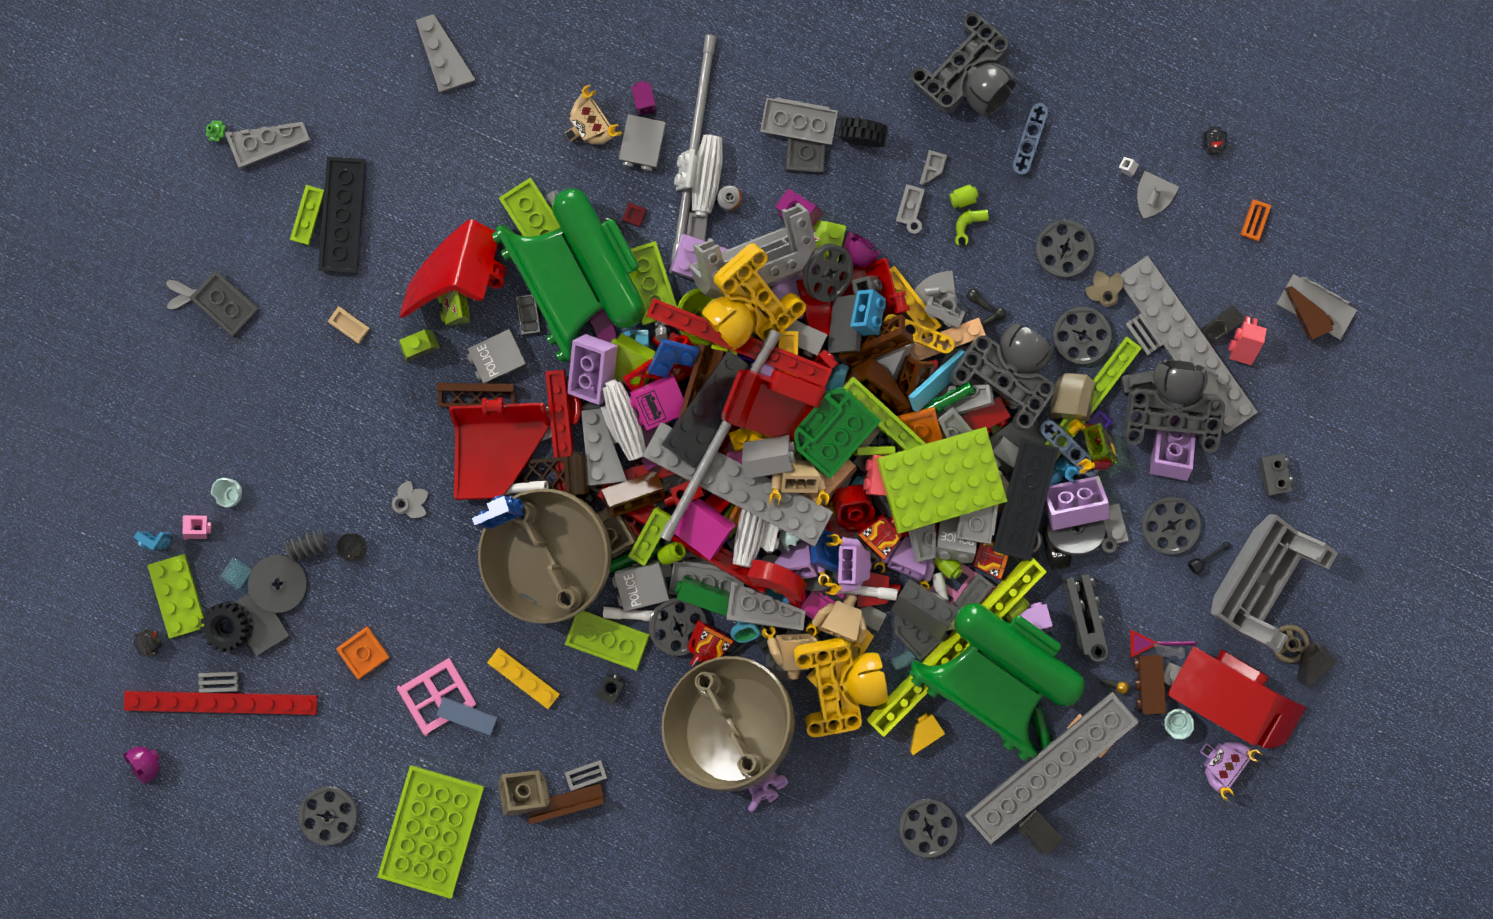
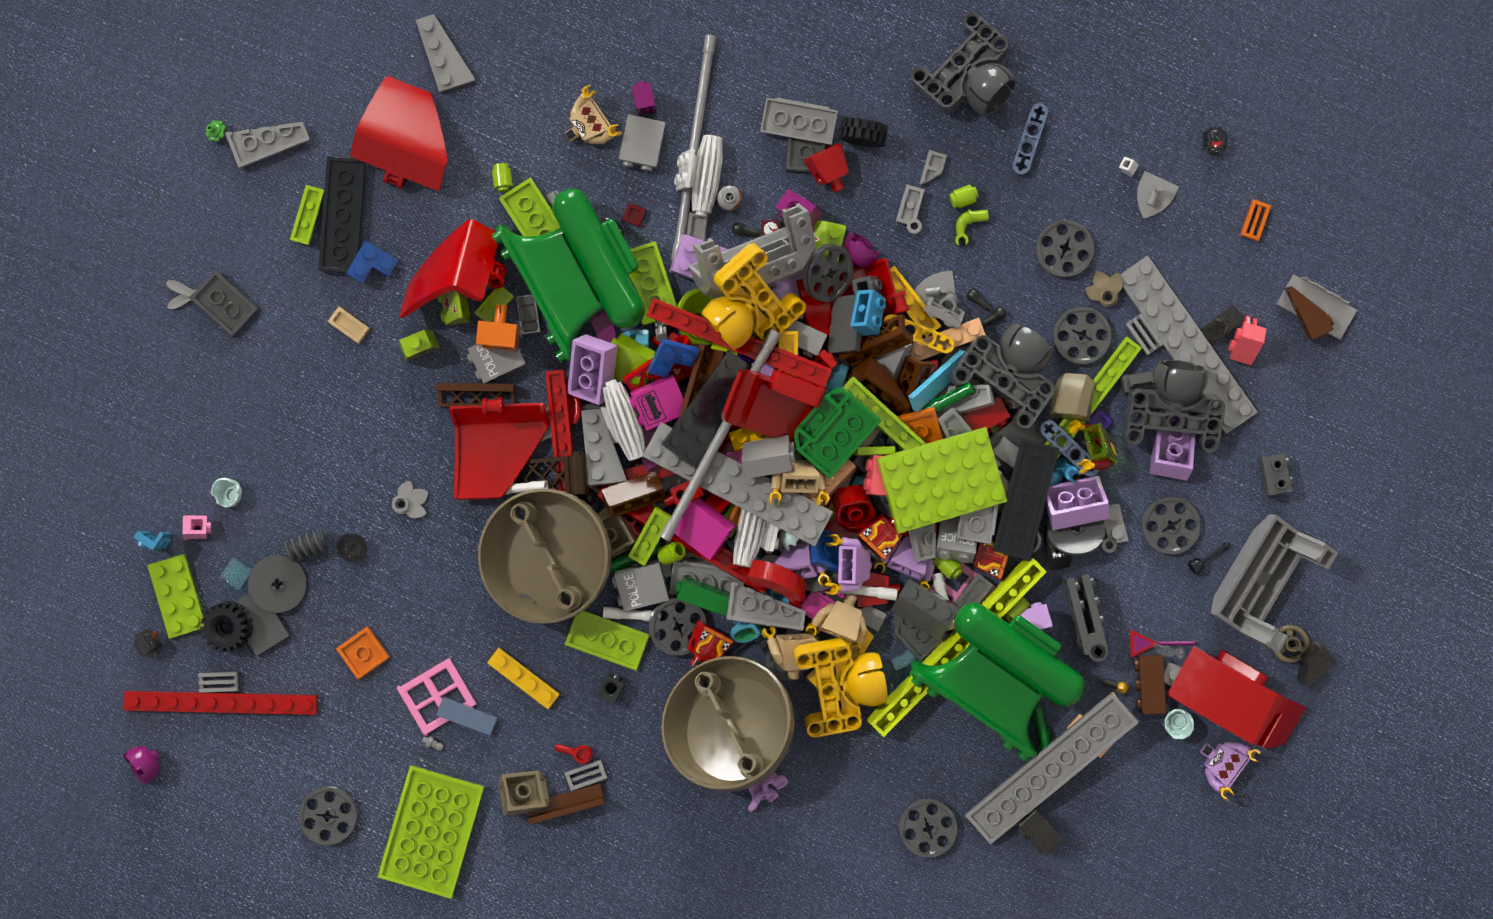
(368, 258): none -> blue plate
(402, 135): none -> red panel
(429, 742): none -> light grey piece
(487, 309): none -> lime plate
(498, 333): none -> orange brick
(500, 511): blue plate -> none
(502, 177): none -> lime brick
(582, 754): none -> red plate
(738, 229): none -> pearl dark grey piece
(769, 226): none -> tile
(828, 166): none -> red torso
(925, 732): yellow slope -> none

